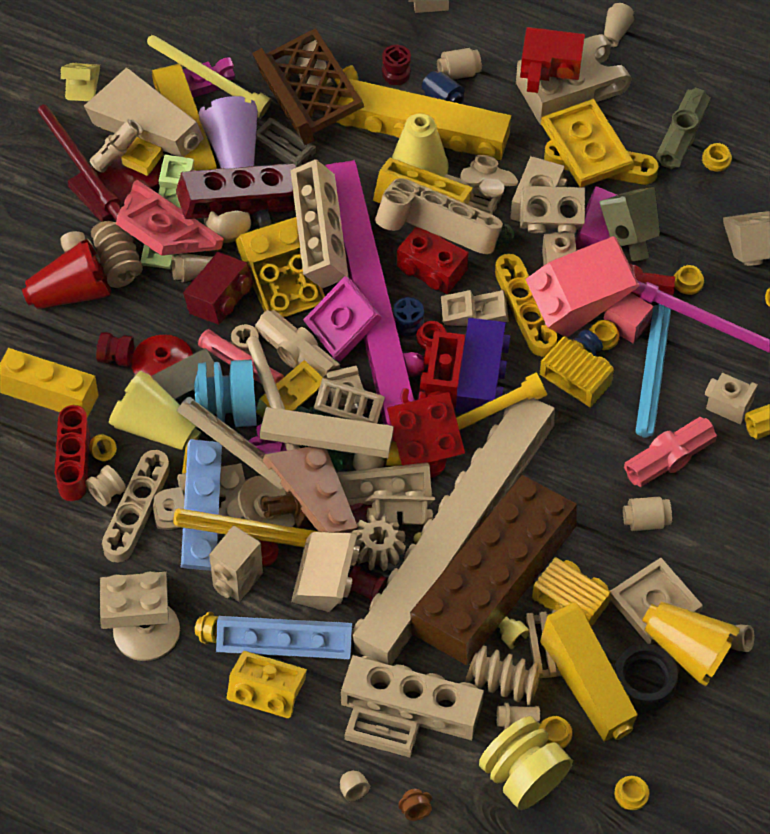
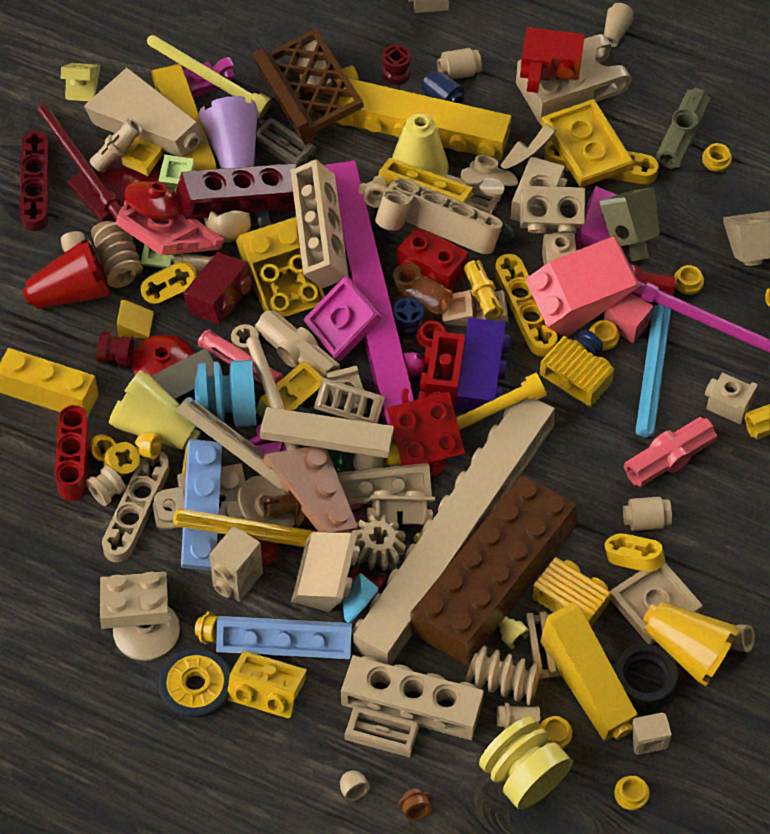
(34, 180): none -> dark red beam
(119, 462): none -> yellow wheel
(134, 320): none -> yellow slope
(149, 444): none -> yellow hinge
(153, 200): none -> red dish
(165, 276): none -> yellow beam
(189, 664): none -> wheel
(360, 594): none -> medium azure slope
(373, 198): none -> tan plate
(413, 284): none -> clear orange piece
(483, 289): none -> yellow pin
(522, 152): none -> tan slope
(634, 552): none -> yellow beam
(651, 733): none -> tan slope

